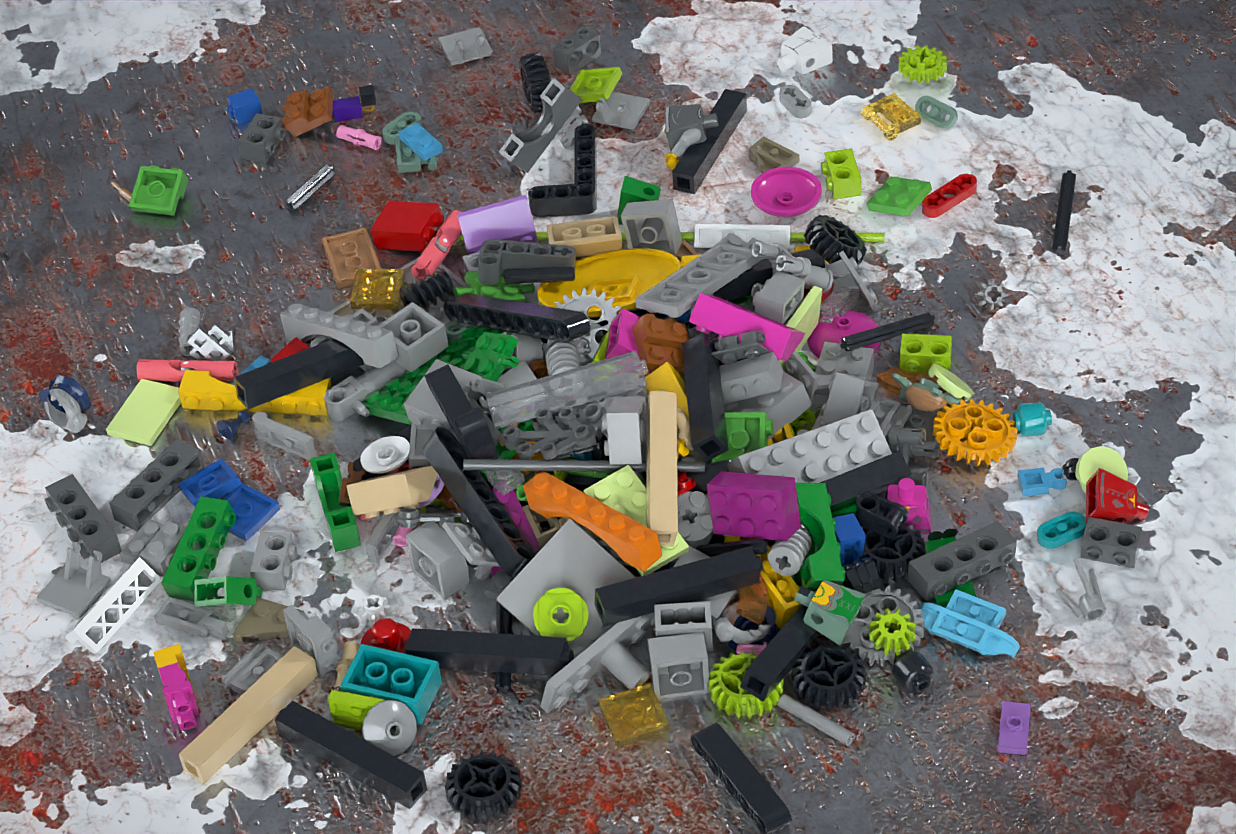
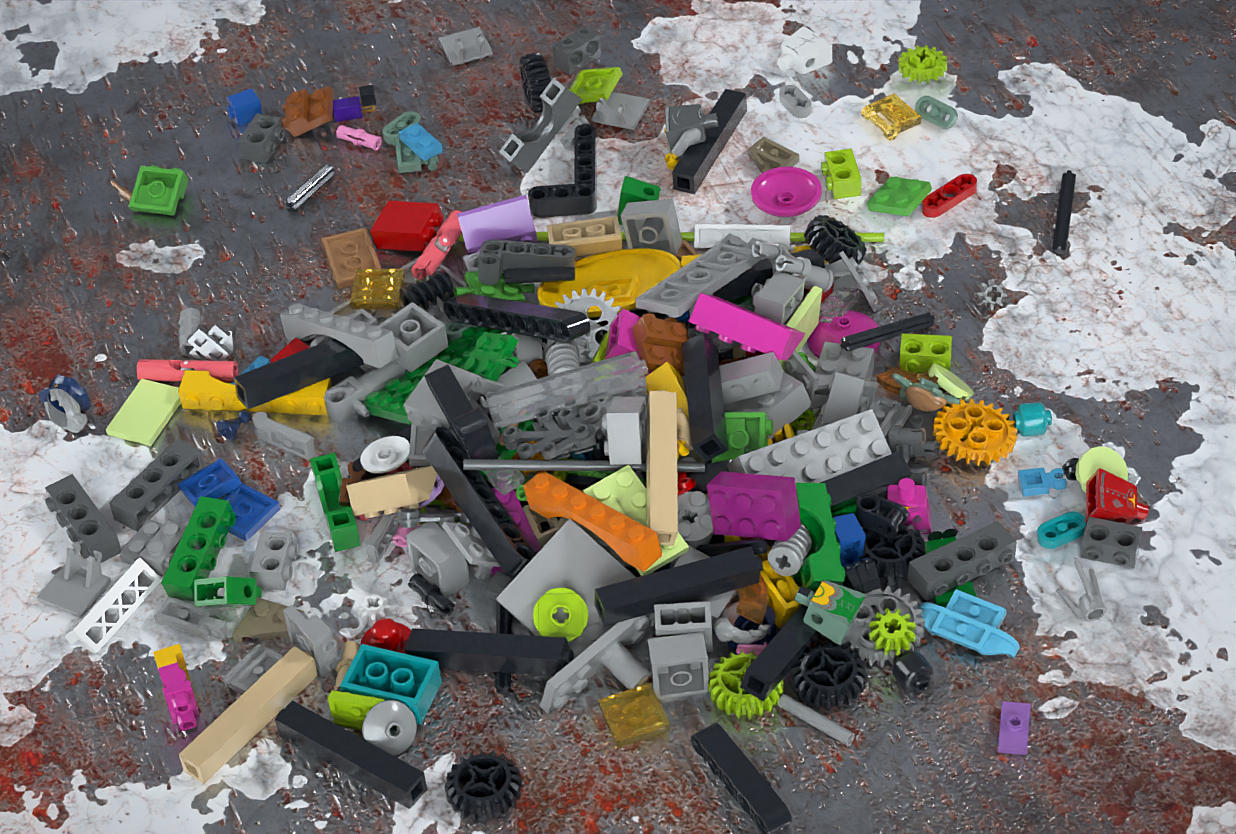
(431, 595): none -> black pin
(730, 350): dark grey hinge -> none

